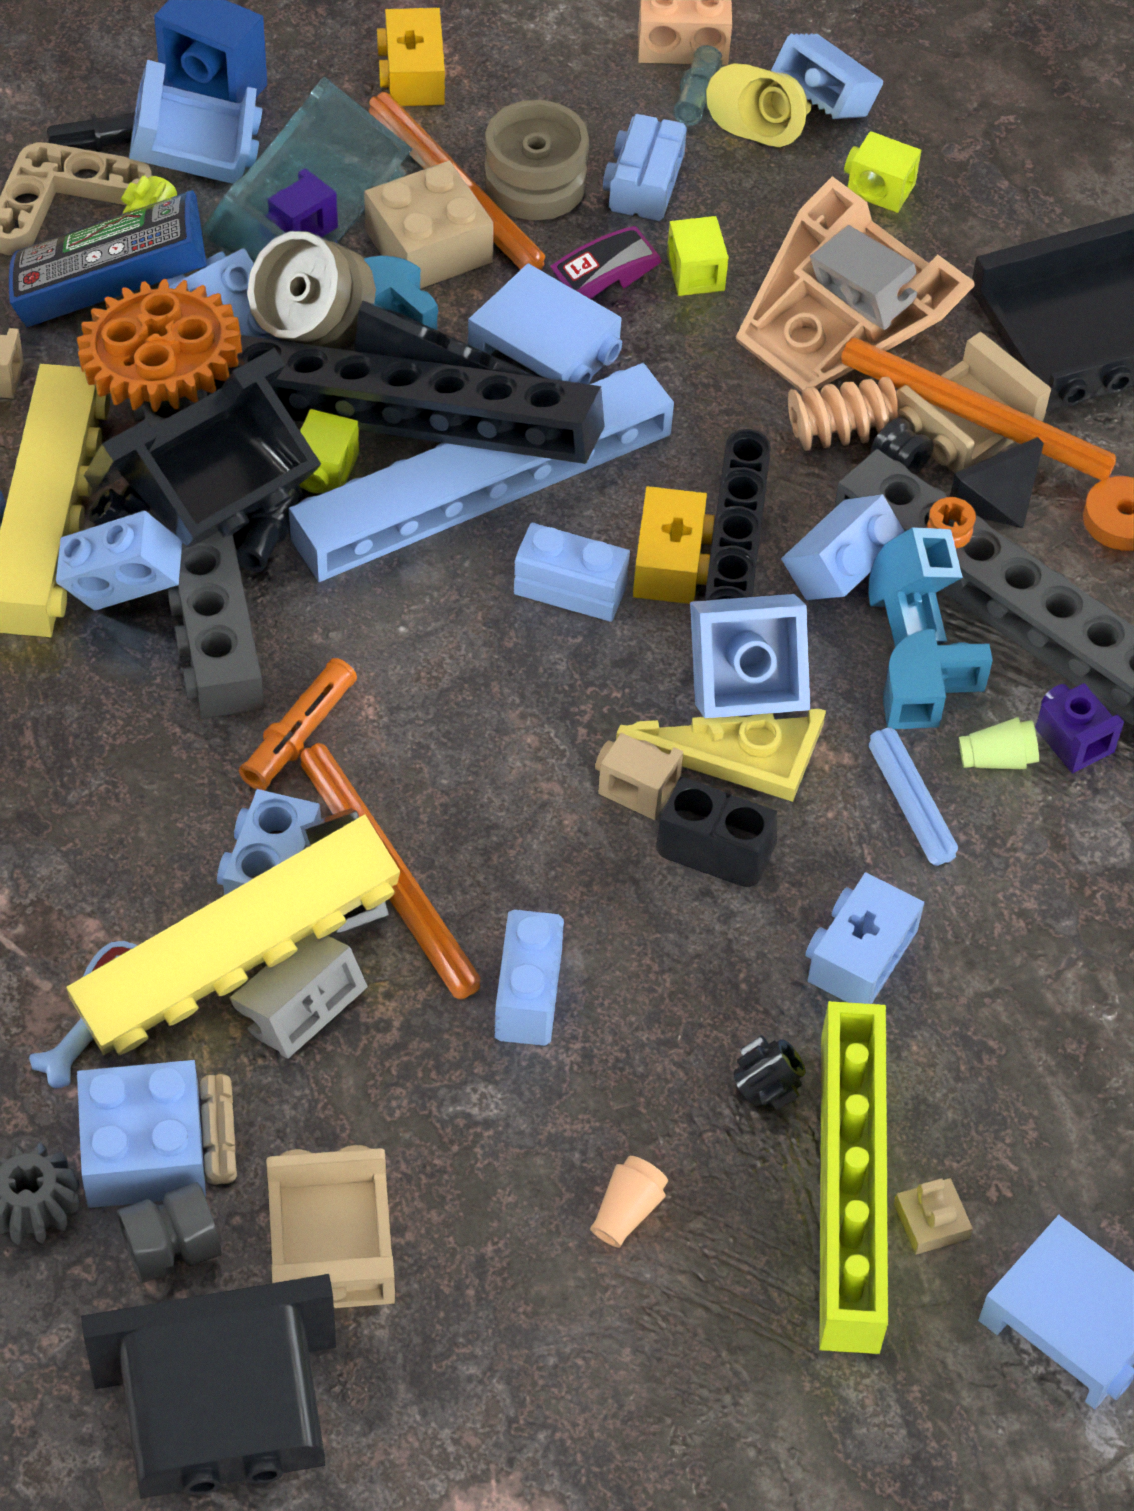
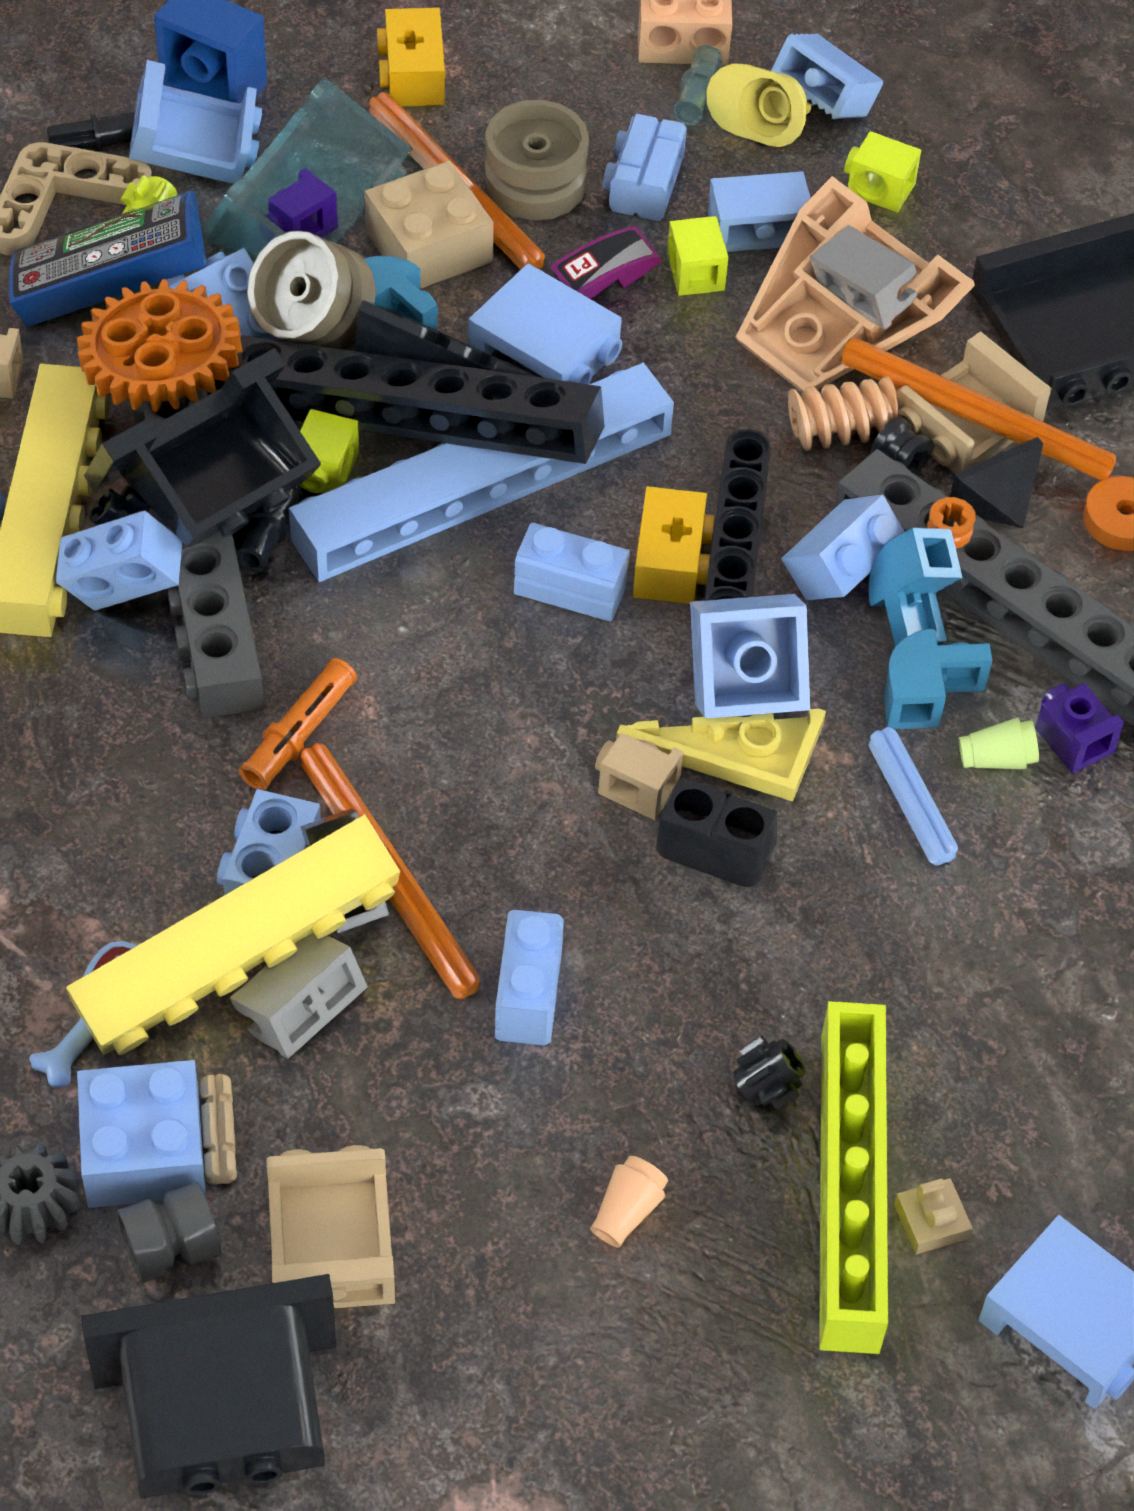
(757, 209): none -> light blue brick
(864, 940): light blue brick -> none

